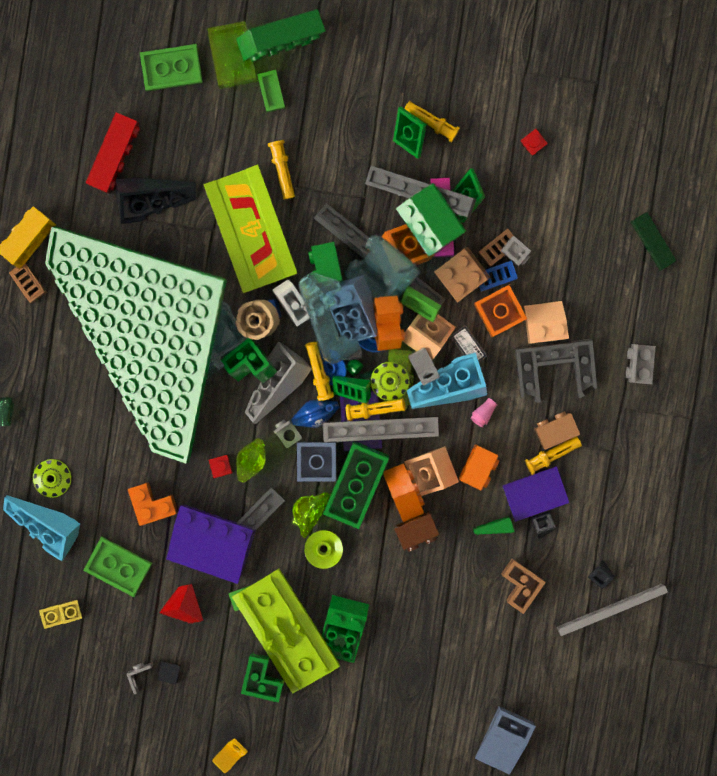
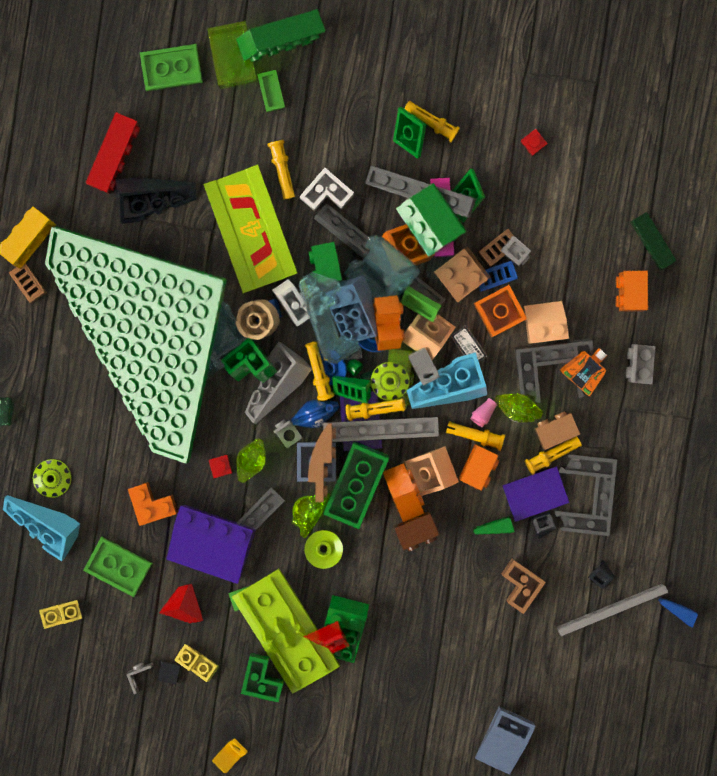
(196, 662): none -> light yellow slope
(322, 453): none -> medium nougat slope
(326, 186): none -> white brick
(329, 637): none -> red slope
(485, 437): none -> yellow pin
(518, 407): none -> clear neon green hat
(585, 370): none -> torso
(600, 520): none -> dark grey wedge
(632, 291): none -> orange brick
(685, 614): none -> blue slope

